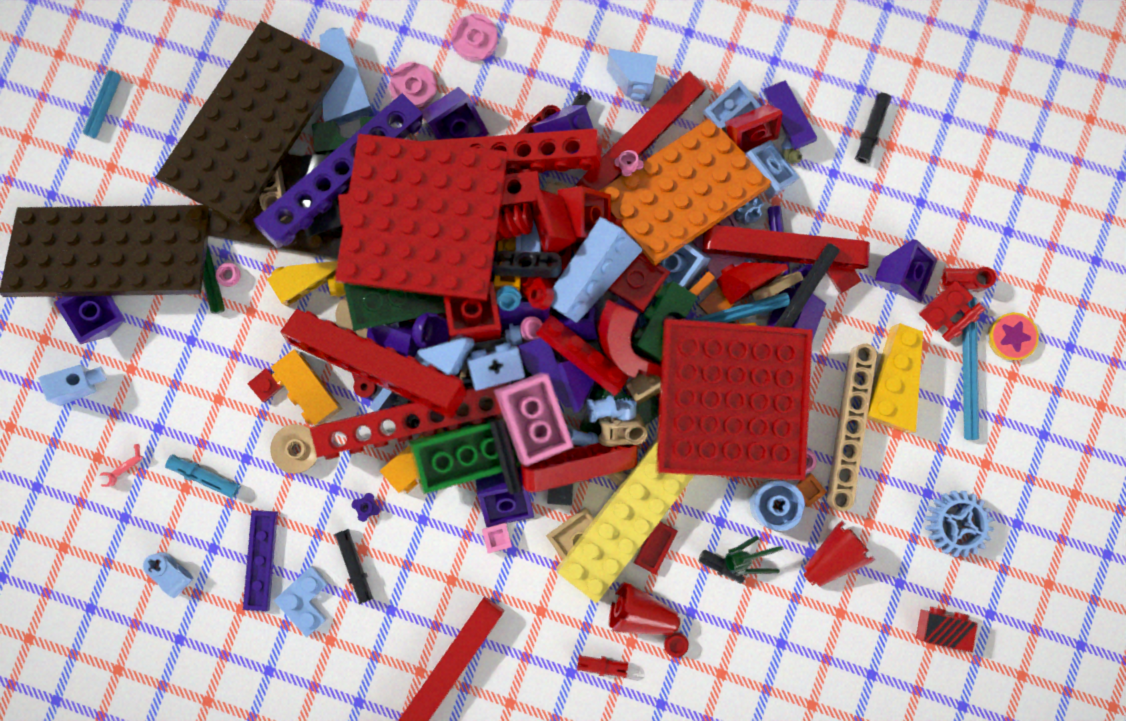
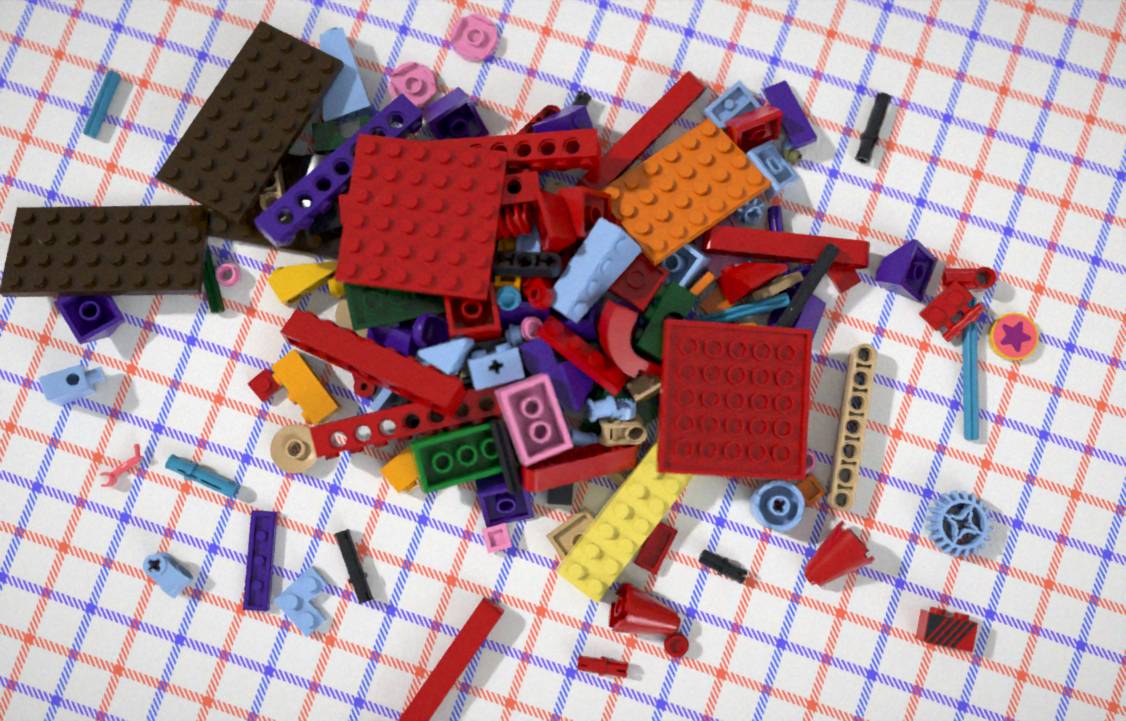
(368, 500): dark purple plate -> none
(628, 157): bright pink plate -> none
(632, 73): light blue slope -> none
(739, 560): dark green plant -> none
(897, 380): yellow wedge -> none

